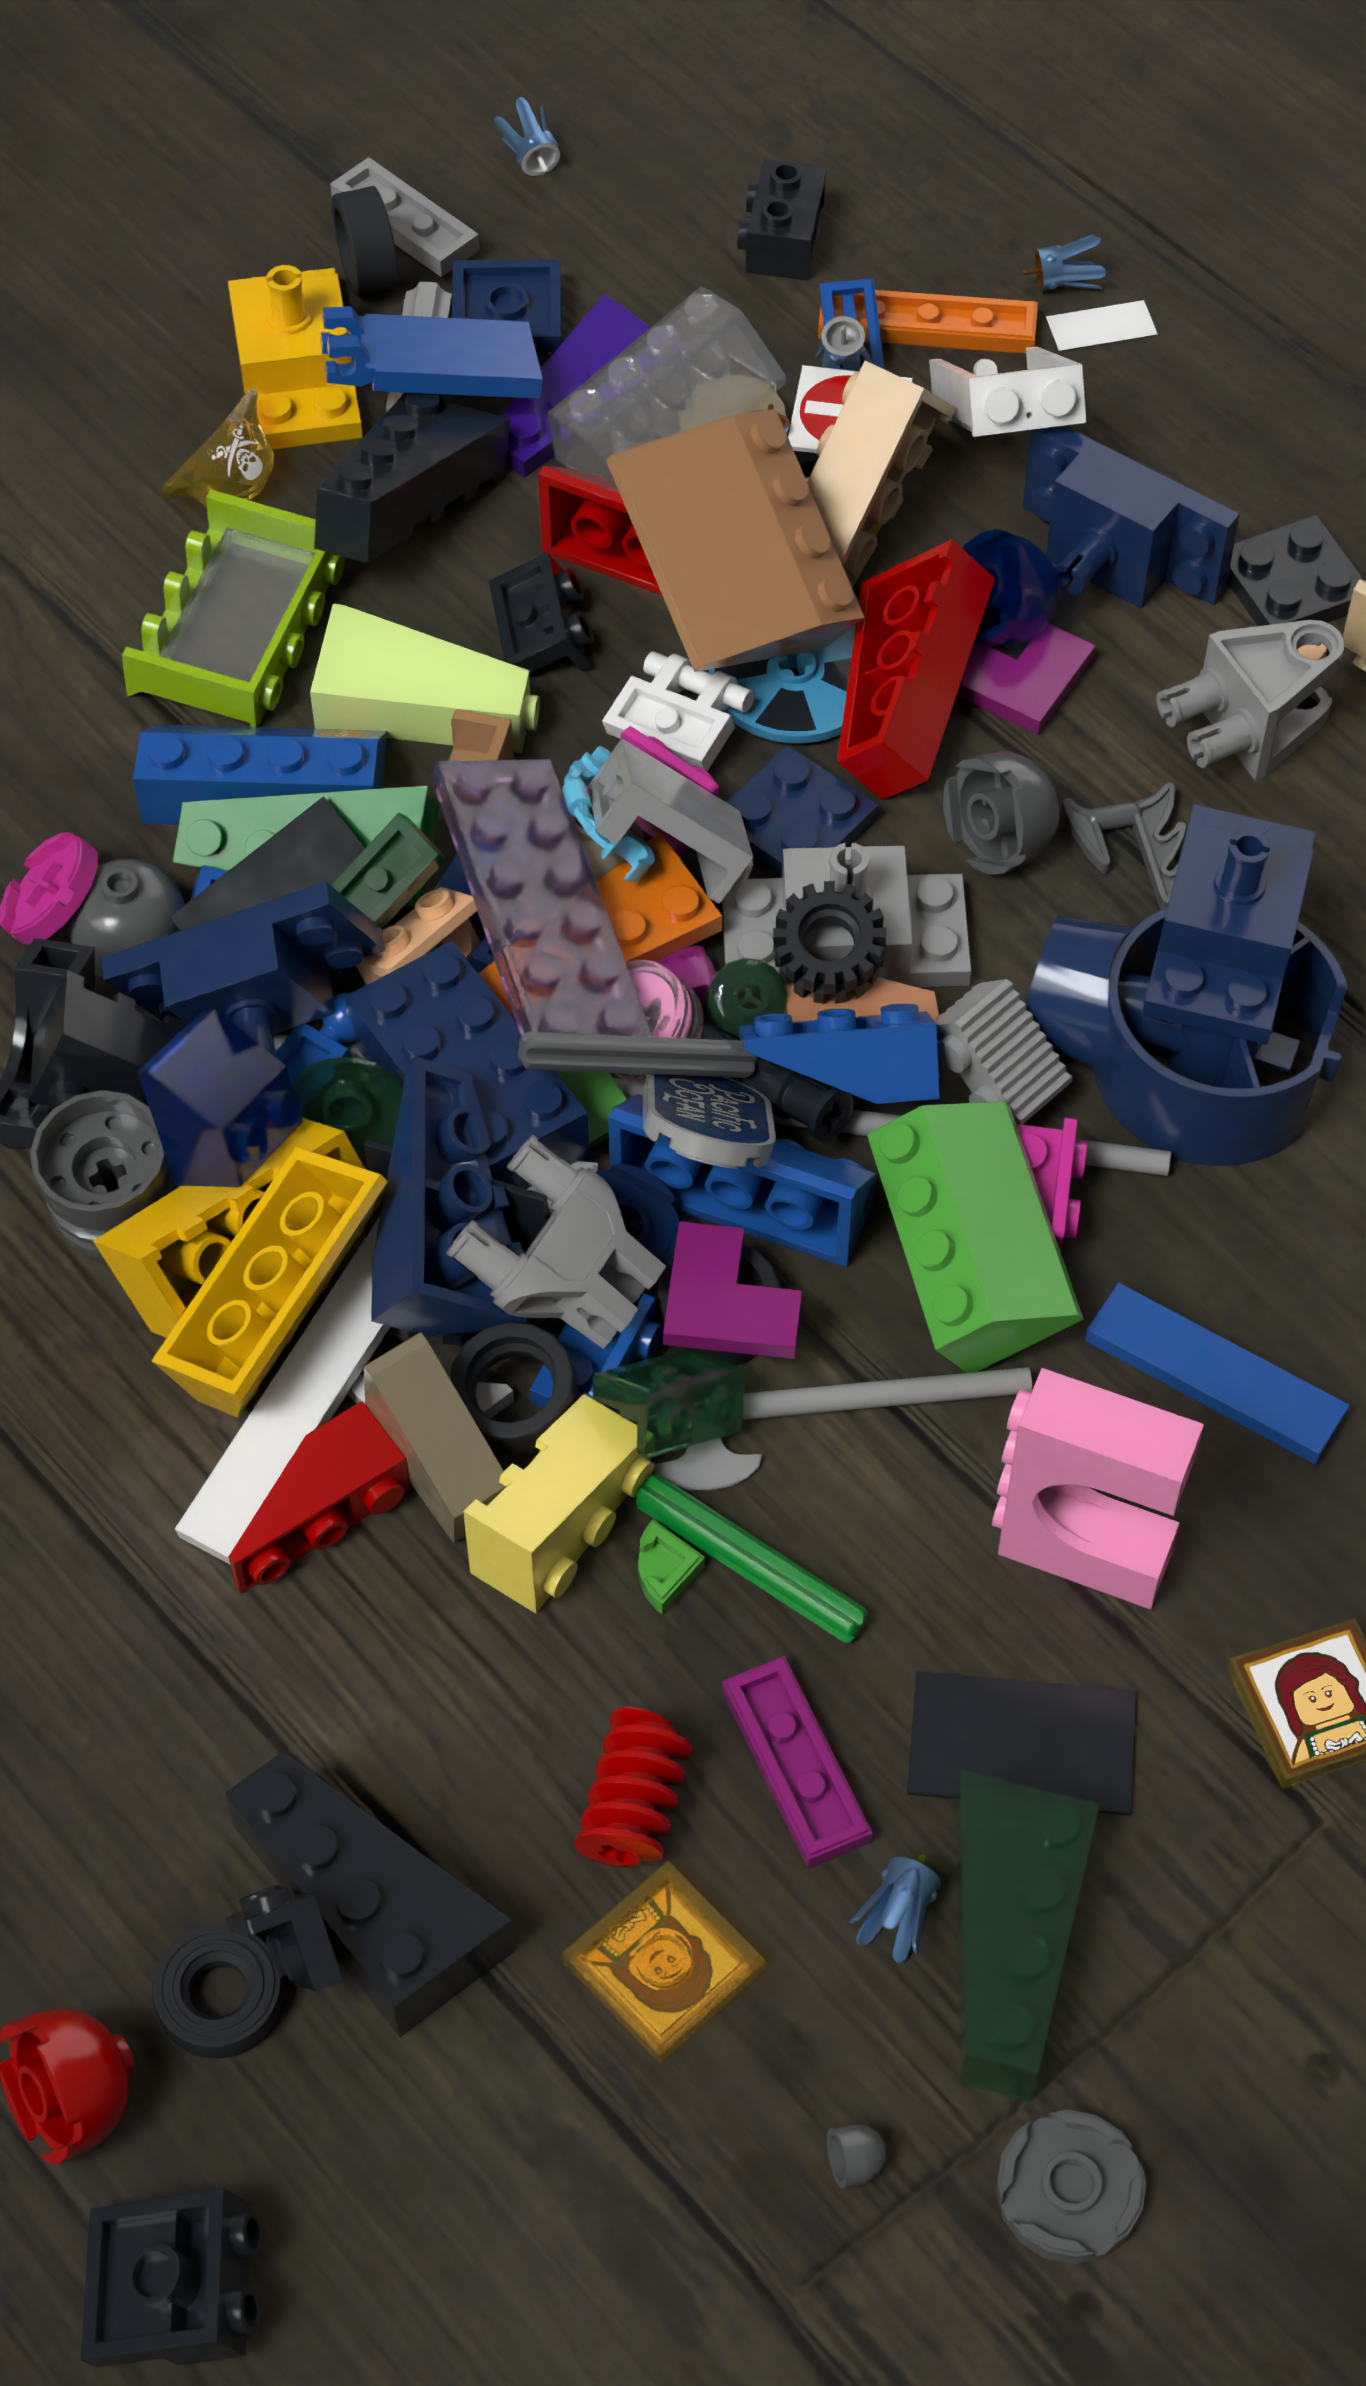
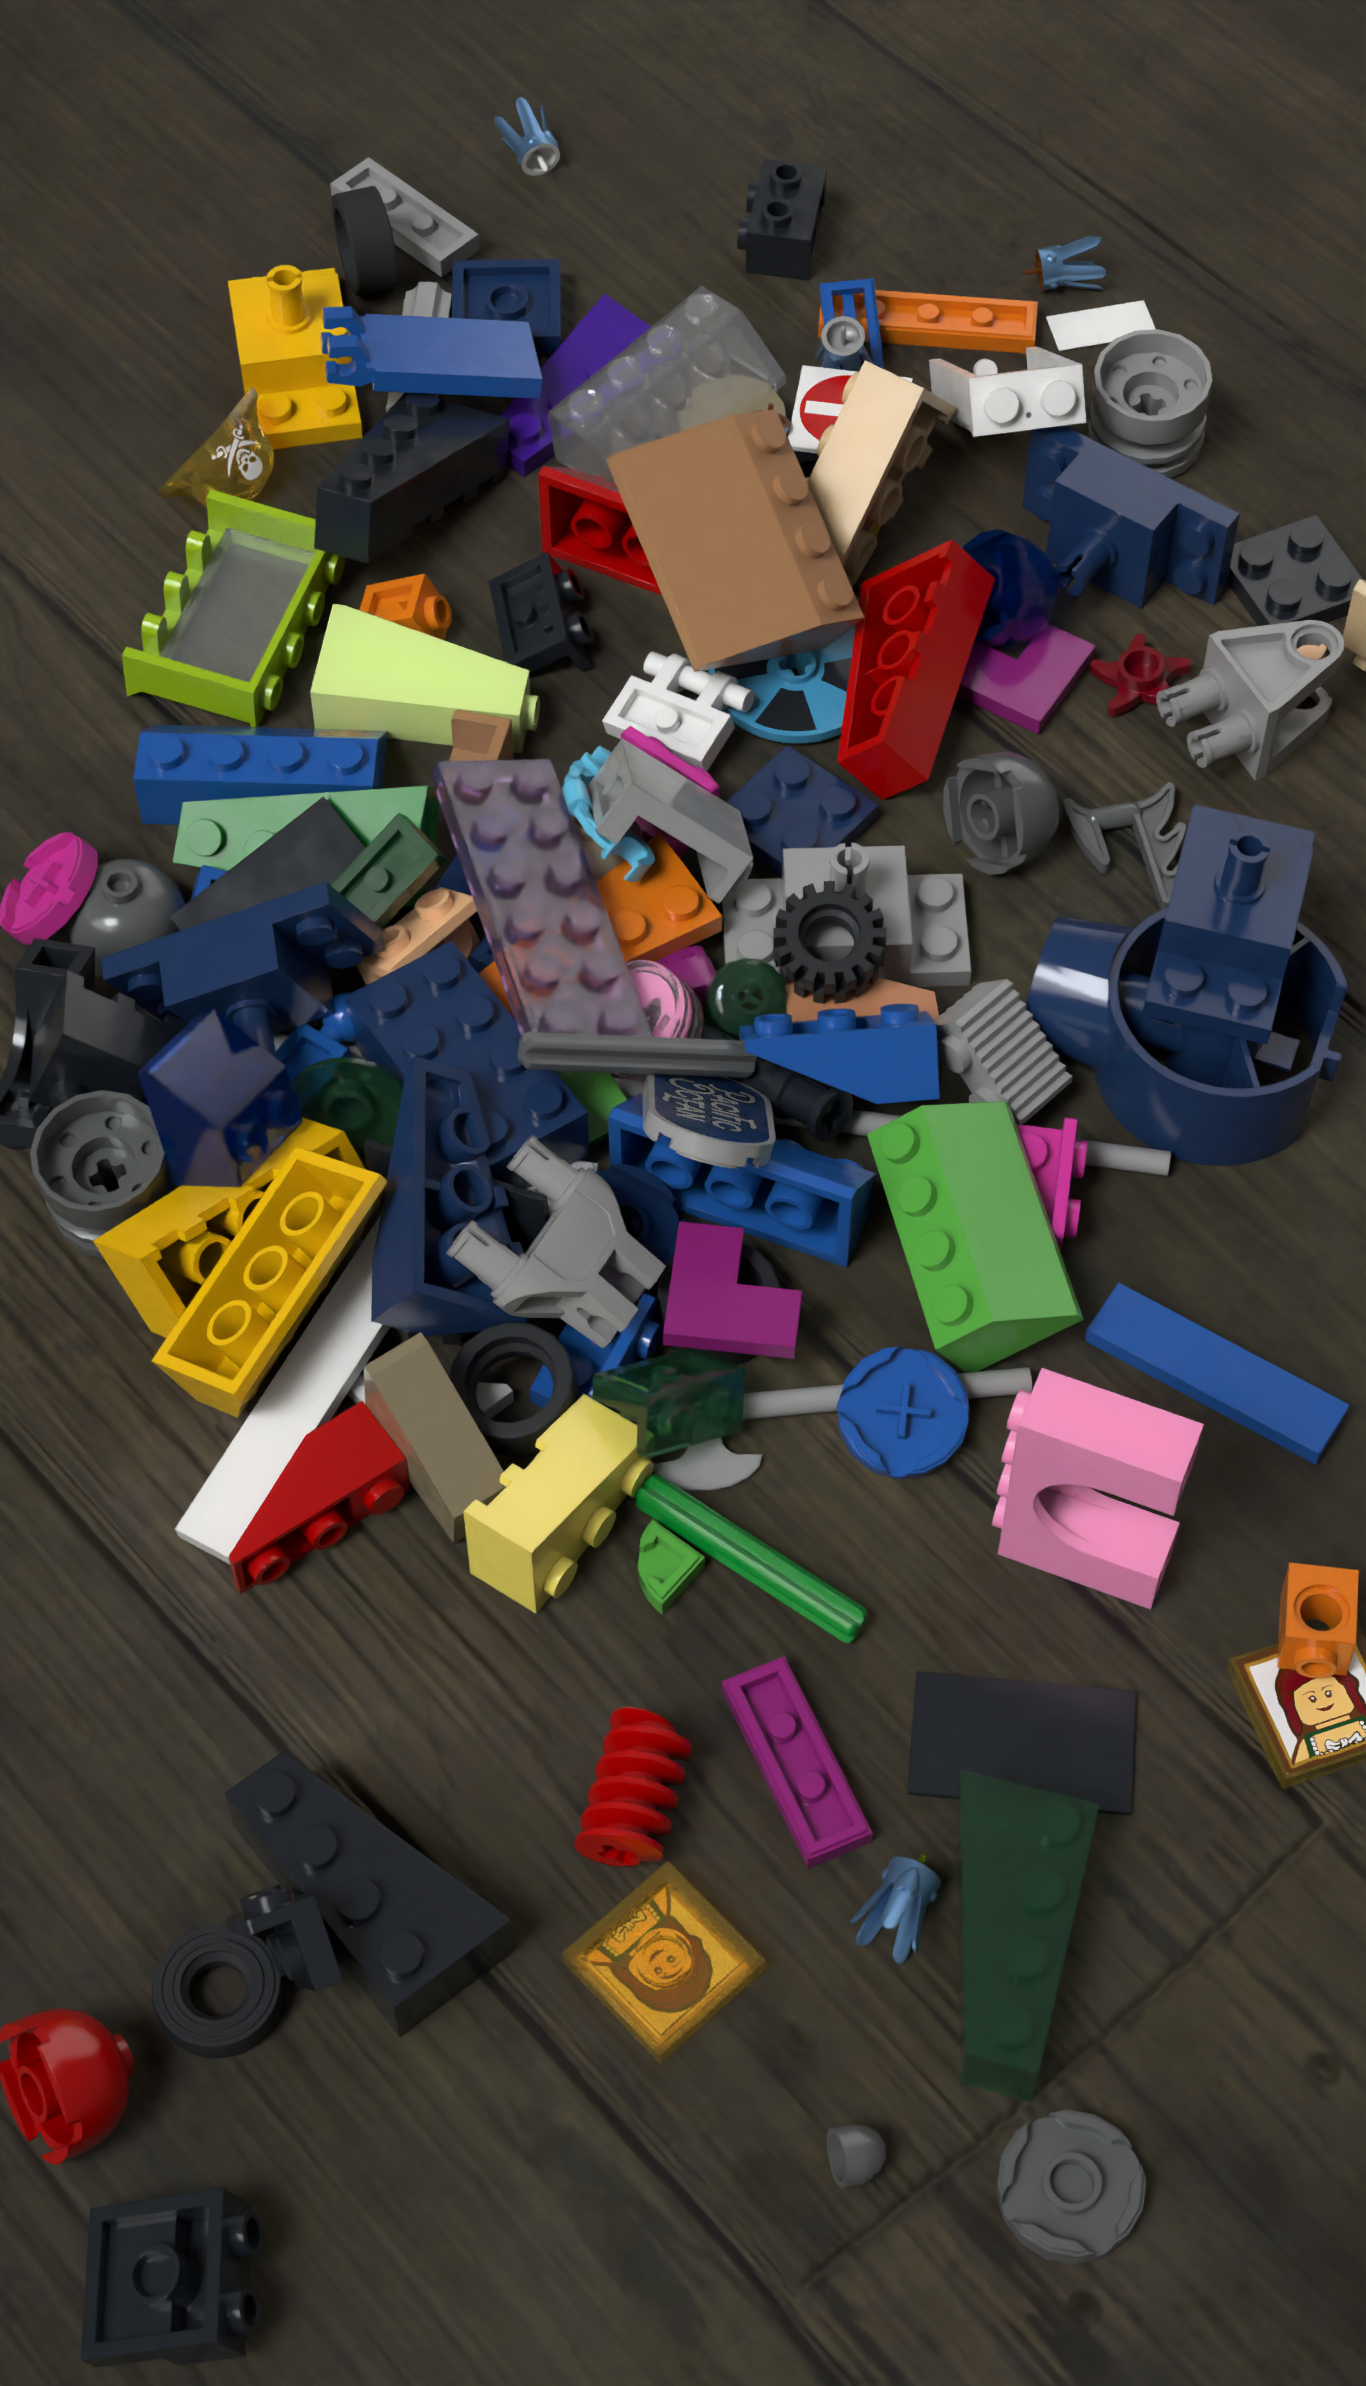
(409, 603): none -> orange bracket
(902, 1412): none -> blue tile
(1138, 674): none -> dark red animal
(1151, 399): none -> light grey wheel
(1320, 1595): none -> orange brick

